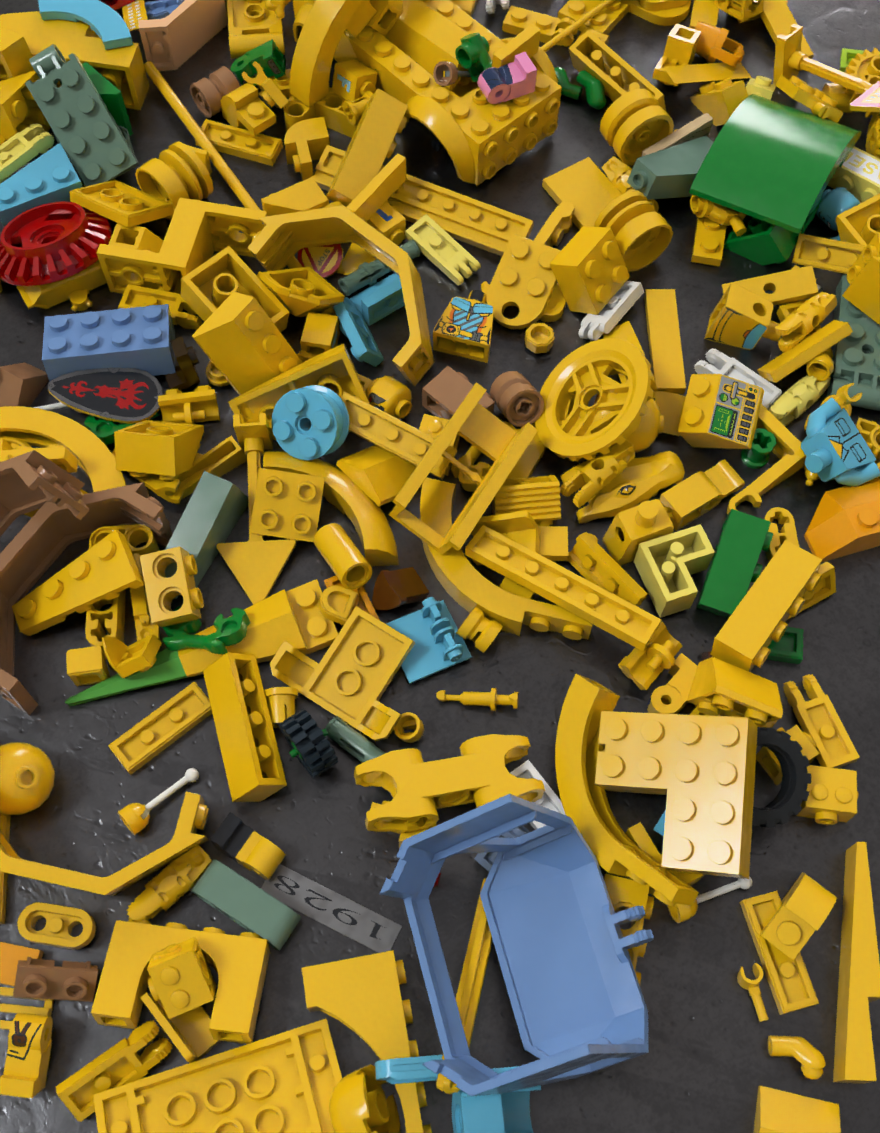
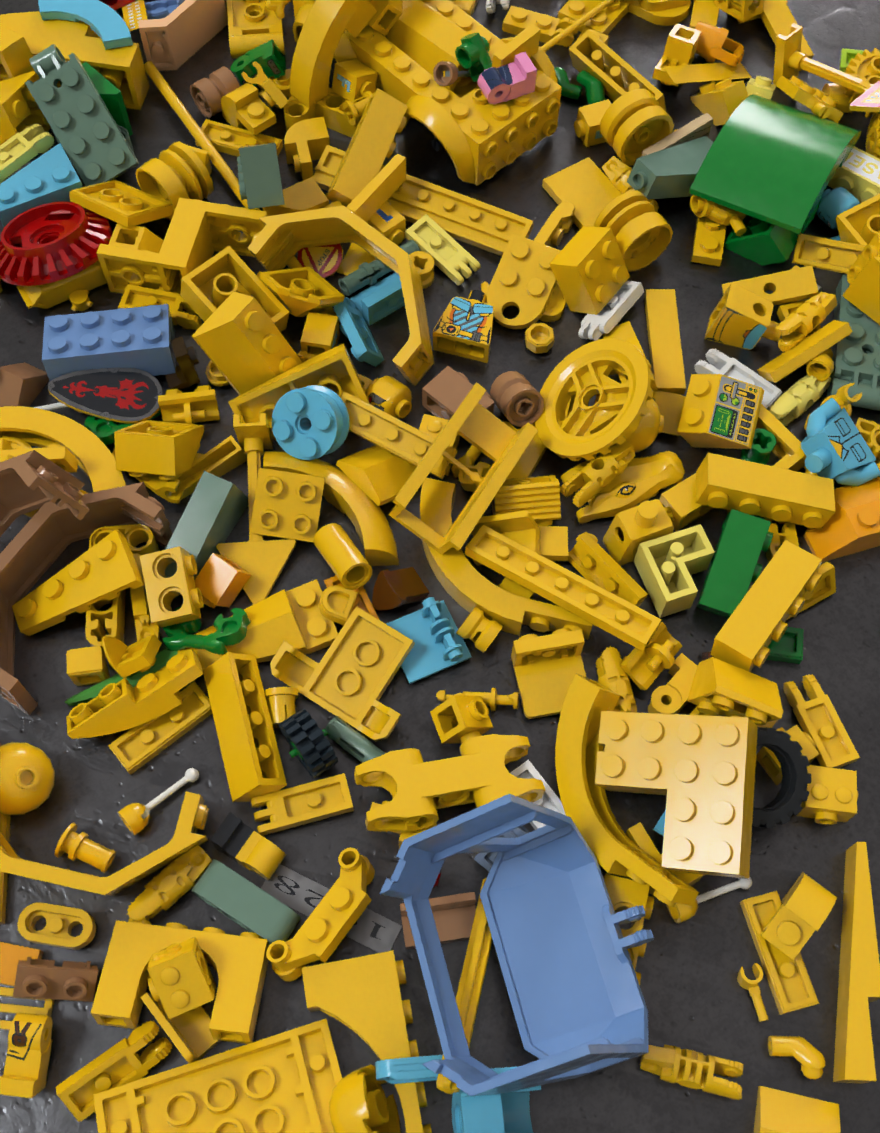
(82, 848): none -> yellow pin
(125, 706): none -> yellow slope
(221, 581): none -> light orange brick
(260, 176): none -> sand green wedge
(303, 804): none -> yellow hinge
(328, 921): none -> yellow plate
(409, 721): yellow hinge -> none
(424, 260): none -> yellow wheel
(451, 915): none -> medium nougat panel
(461, 718): none -> yellow brick
(546, 669): none -> yellow bracket
(588, 122): none -> yellow brick
(616, 679): none -> yellow hinge
(693, 1070): none -> yellow hinge
(765, 491): none -> yellow brick

